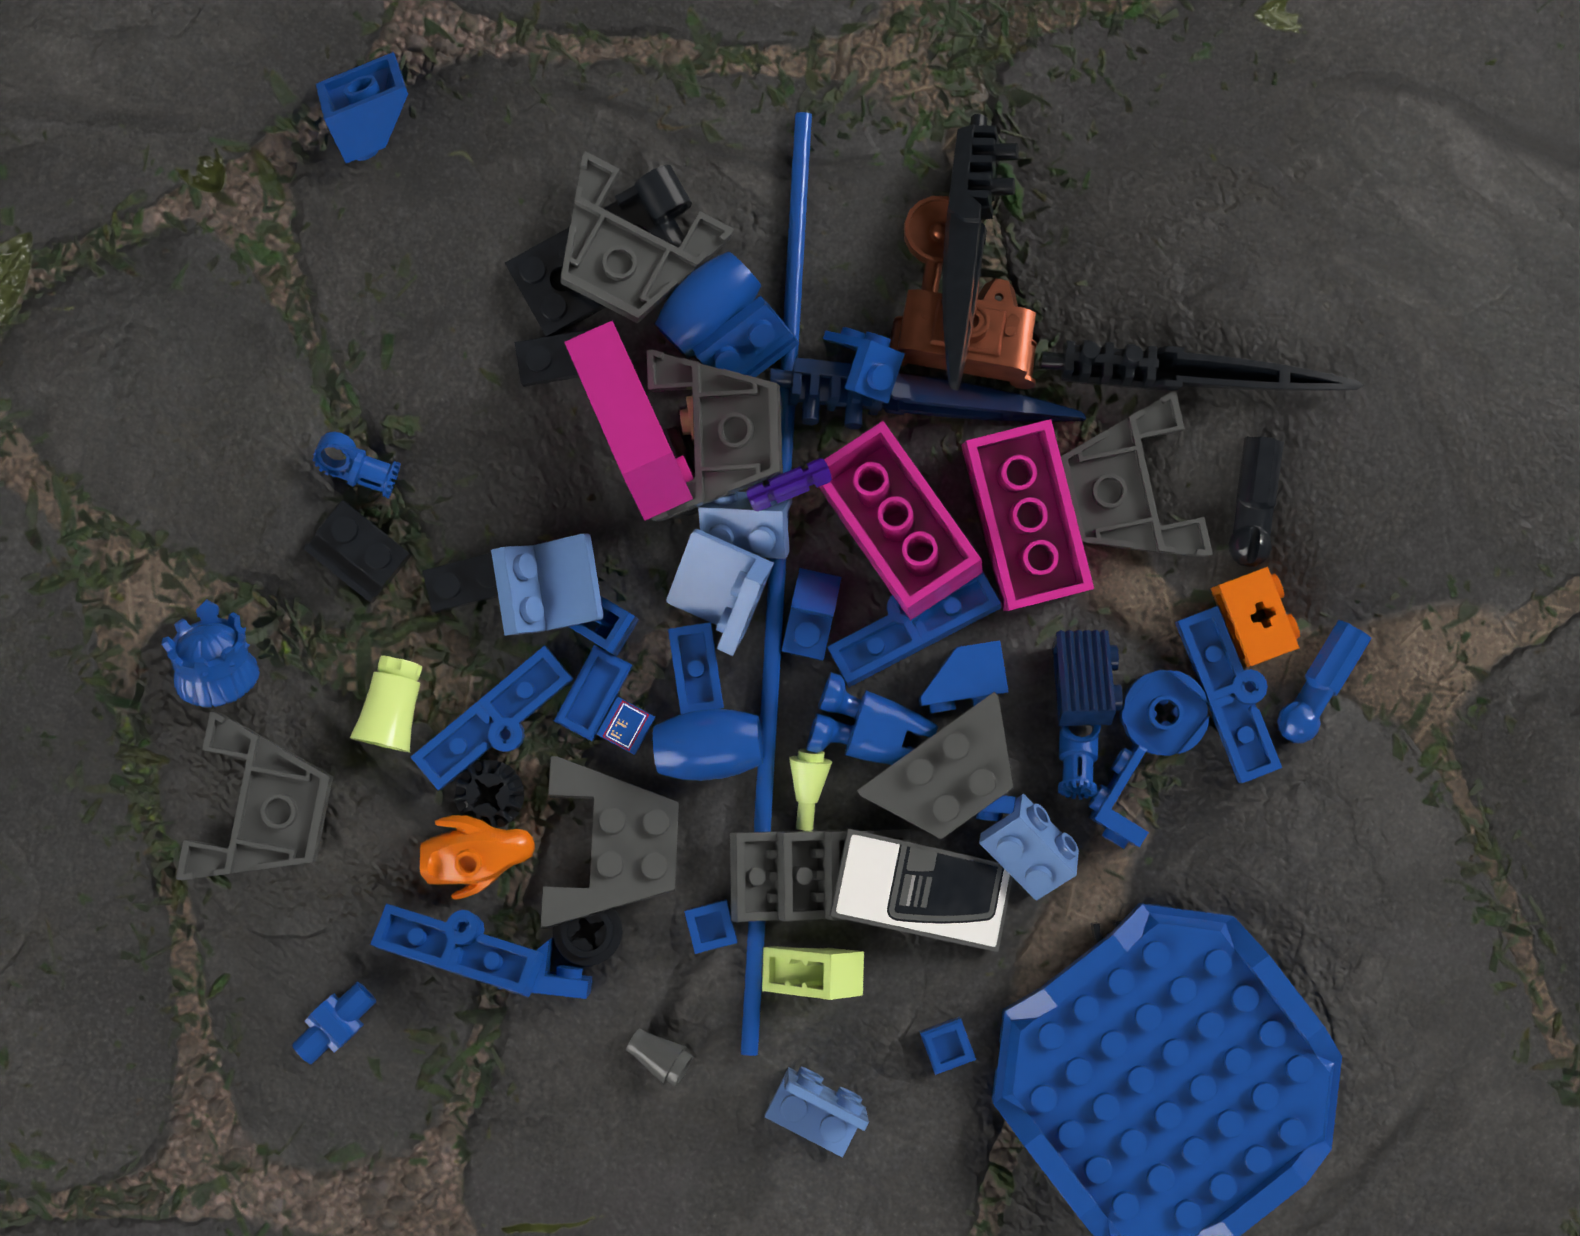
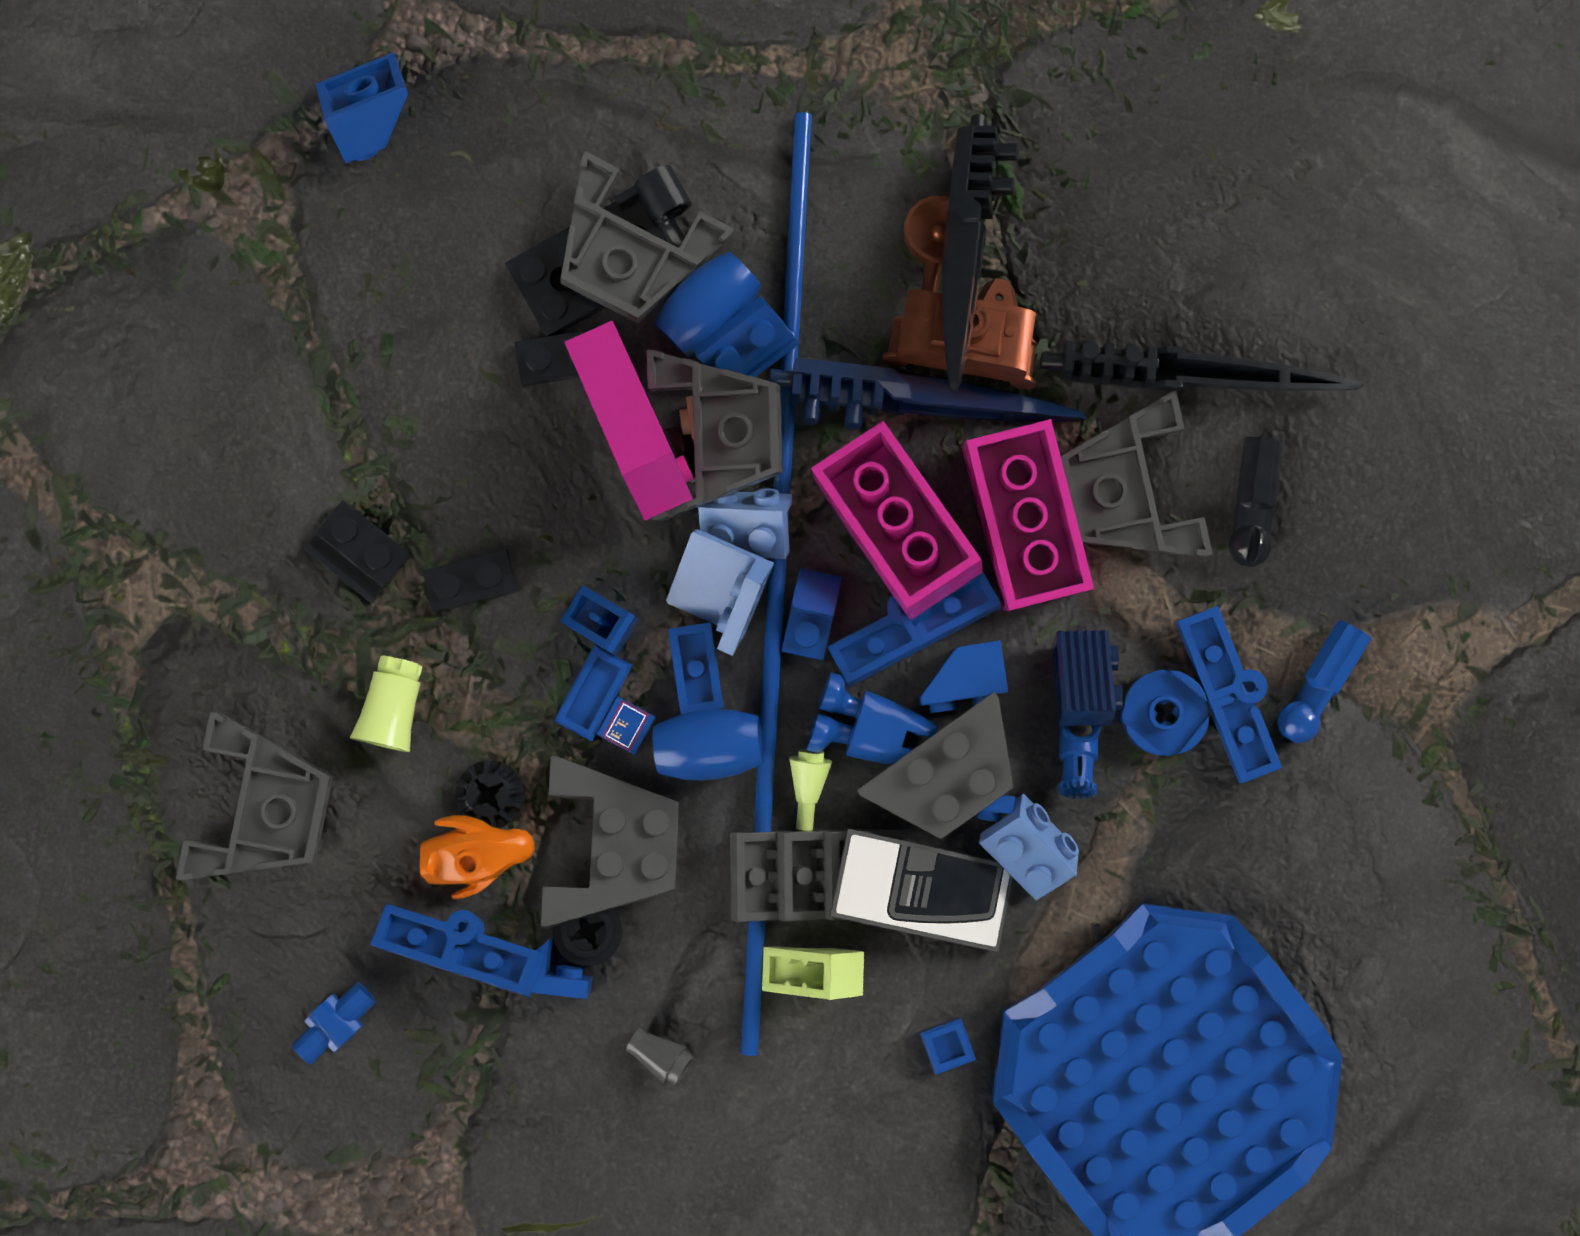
(211, 658): blue hair -> none
(357, 466): blue connector -> none
(493, 719): blue hinge -> none
(547, 585): medium blue bracket -> none
(710, 926): blue plate -> none
(789, 484): dark purple axle -> none
(817, 1111): medium blue bracket -> none
(874, 364): blue bracket -> none
(1118, 828): blue bracket -> none
(1261, 639): orange brick -> none

